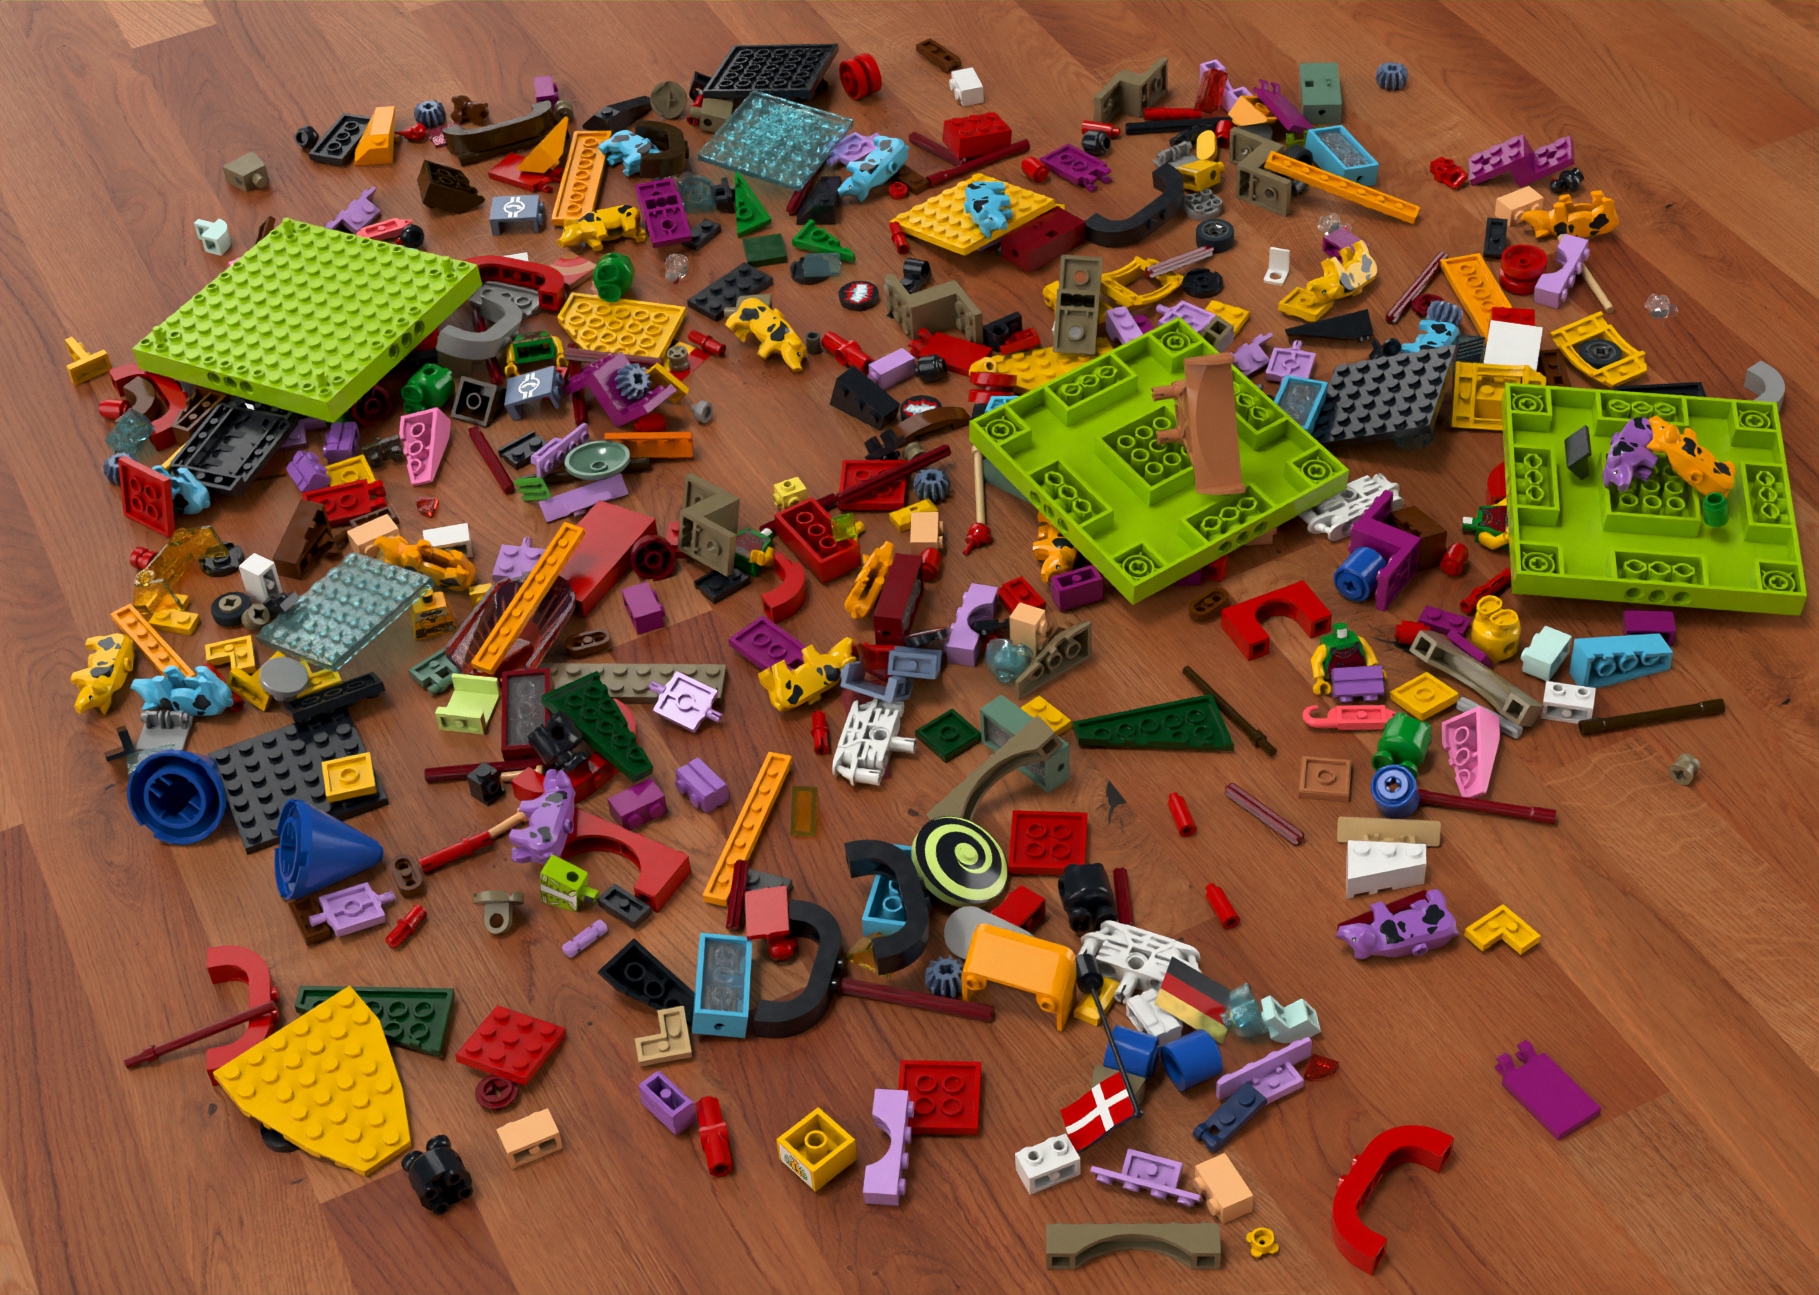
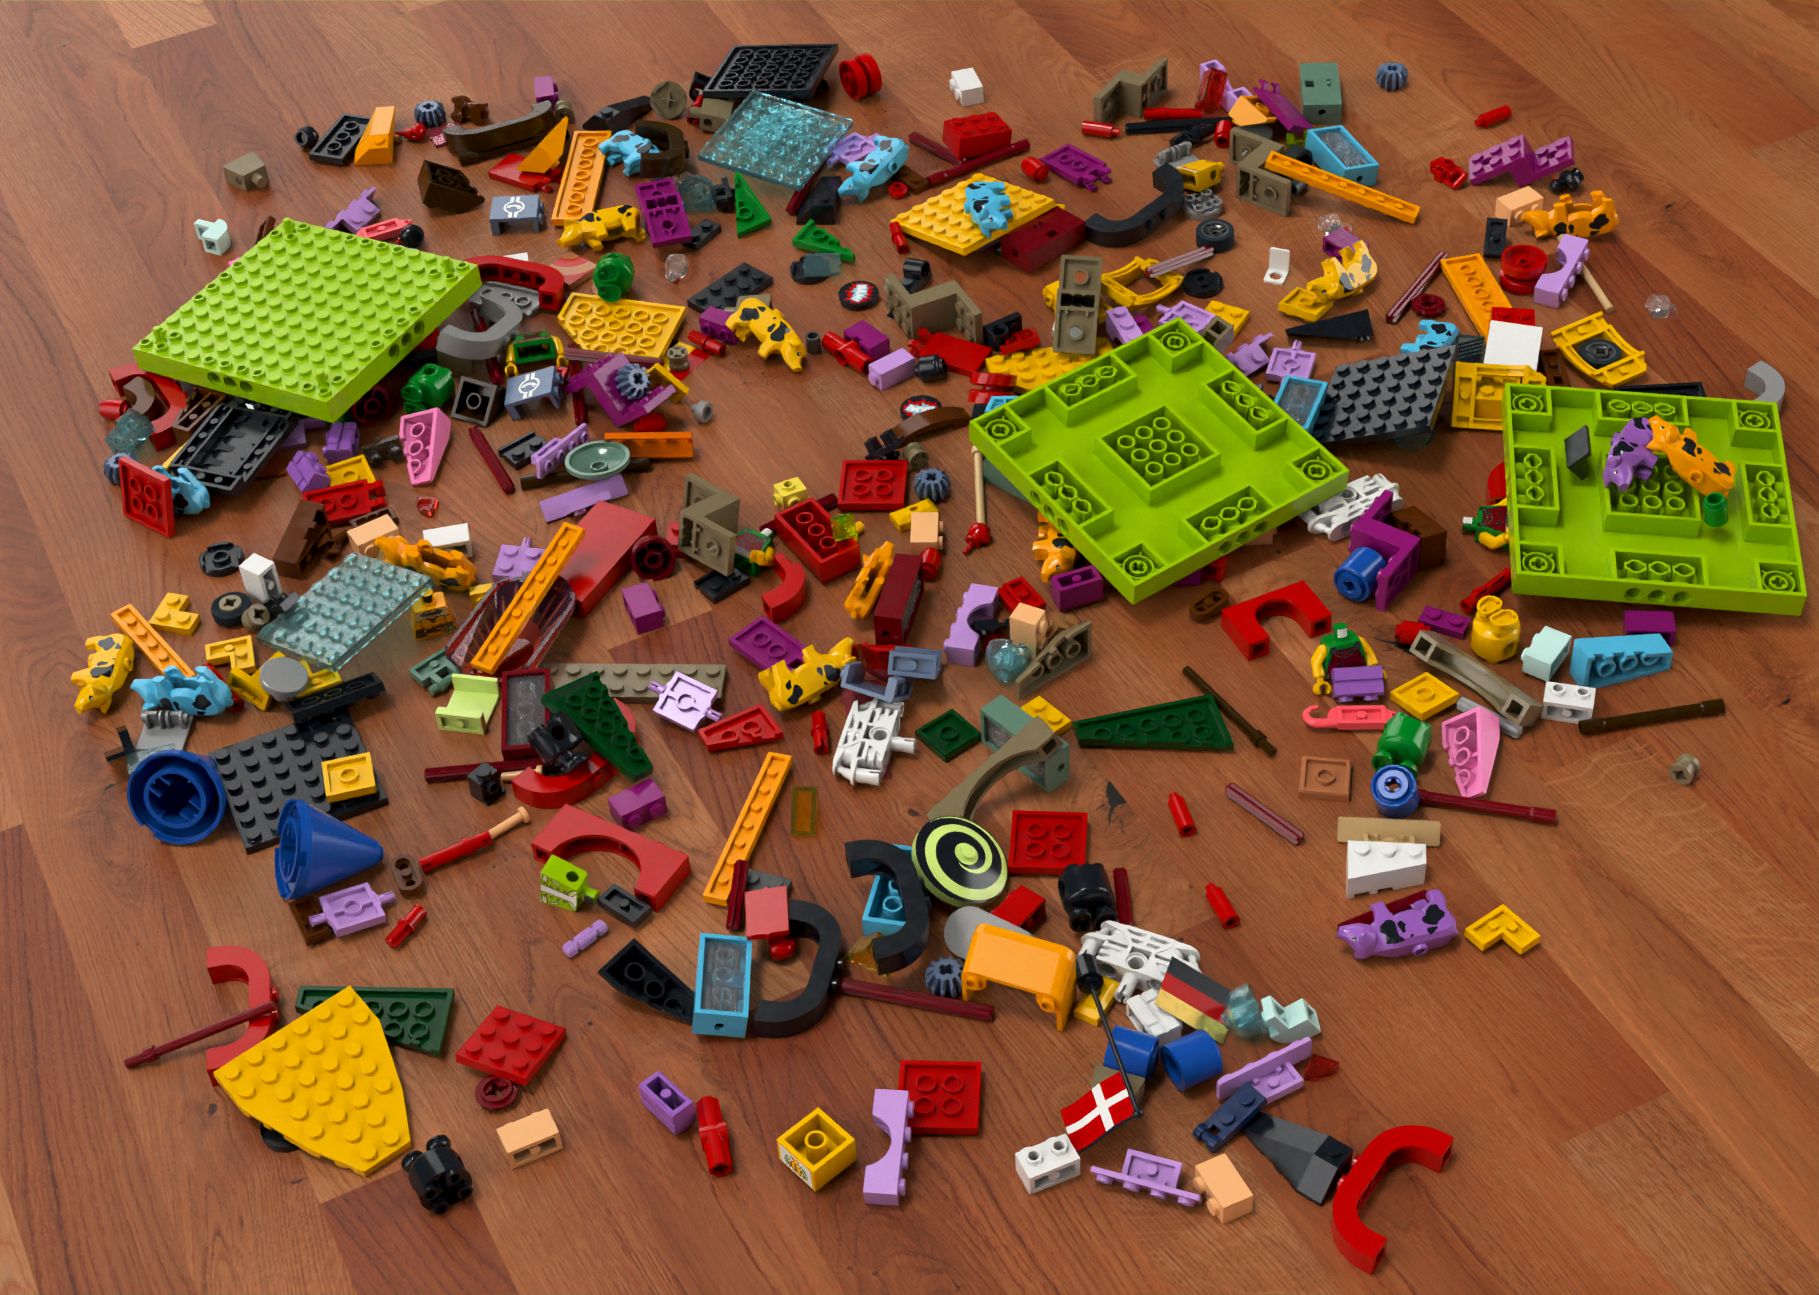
(85, 365): yellow bracket -> none
(141, 557): red wheel -> none
(154, 583): clear yellow windscreen -> none
(497, 903): dark tan tile -> none
(534, 492): bright green tile -> none
(549, 821): medium lavender animal -> none
(588, 642): reddish brown plate -> none
(670, 1044): tan plate -> none
(701, 785): medium lavender brick -> none
(713, 323): none -> magenta brick
(741, 729): none -> red wing
(764, 250): dark green tile -> none
(863, 399): black wedge -> none
(870, 340): none -> magenta brick
(893, 474): dark red axle -> none
(925, 636): black tile -> none
(938, 55): reddish brown plate -> none
(984, 365): yellow brick -> none
(1075, 1244): dark tan arch -> none
(1096, 142): black head -> none
(1206, 422): nougat piece -> none
(1207, 146): yellow tile -> none
(1262, 1235): yellow plate -> none
(1304, 1156): none -> black wedge
(1389, 348): black hips -> none
(1444, 312): sand blue gear -> none
(1454, 559): red brick -> none
(1469, 648): magenta plate -> none
(1493, 116): none -> red cylinder
(1546, 1091): magenta tile -> none

